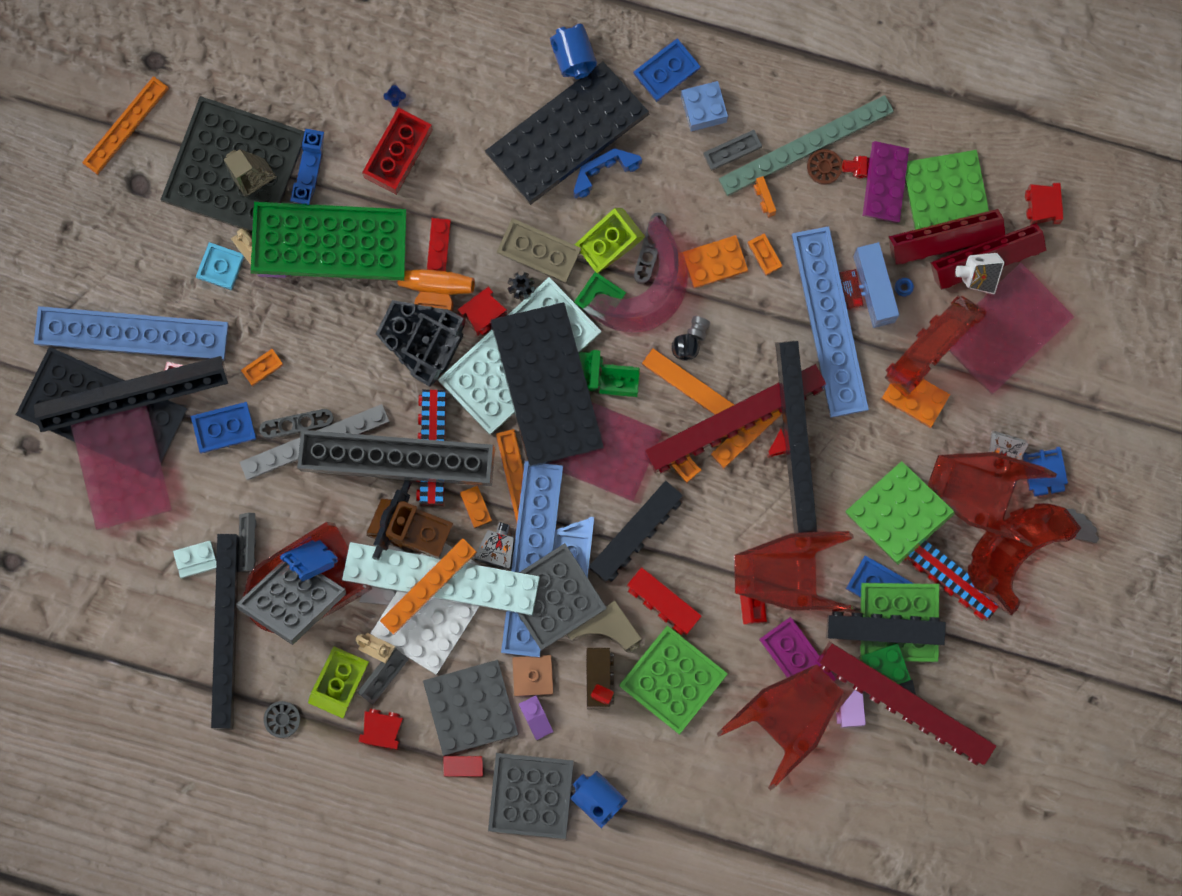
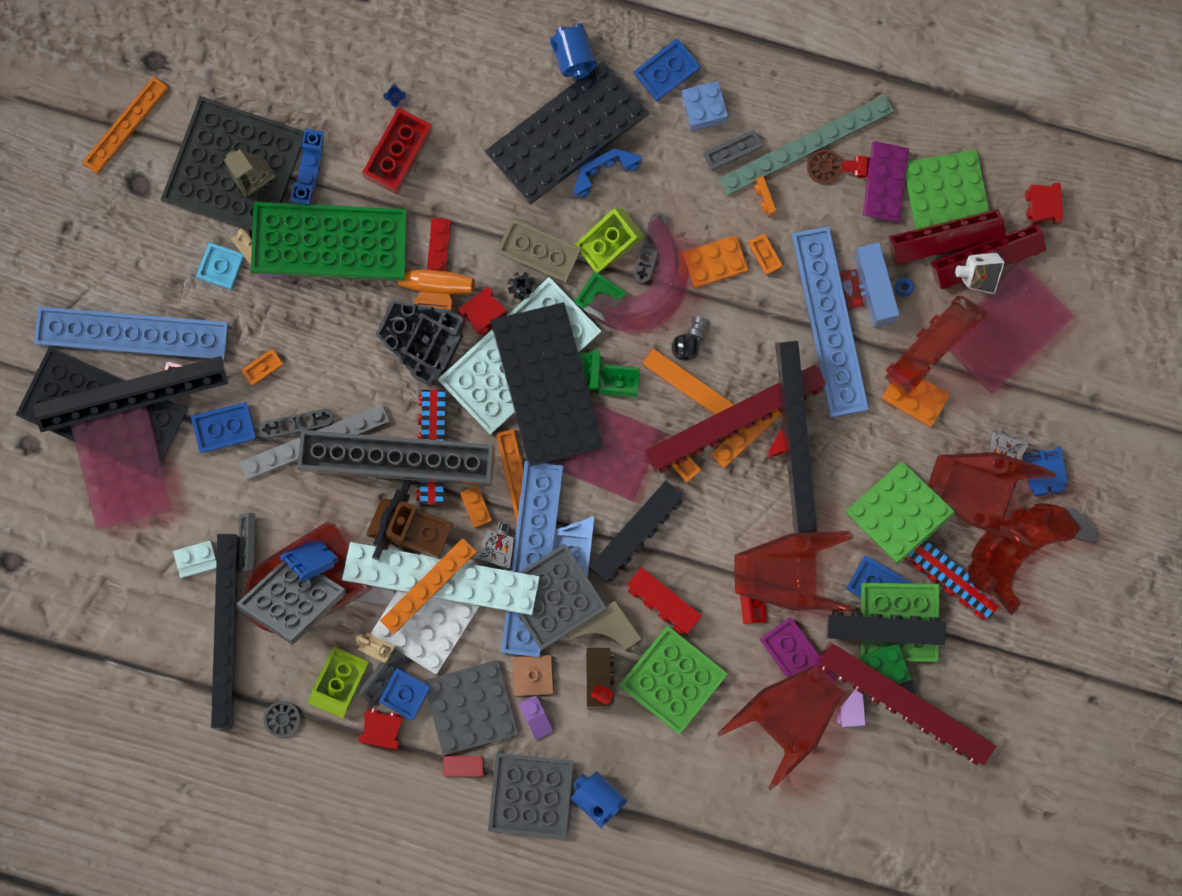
(405, 693): none -> blue plate

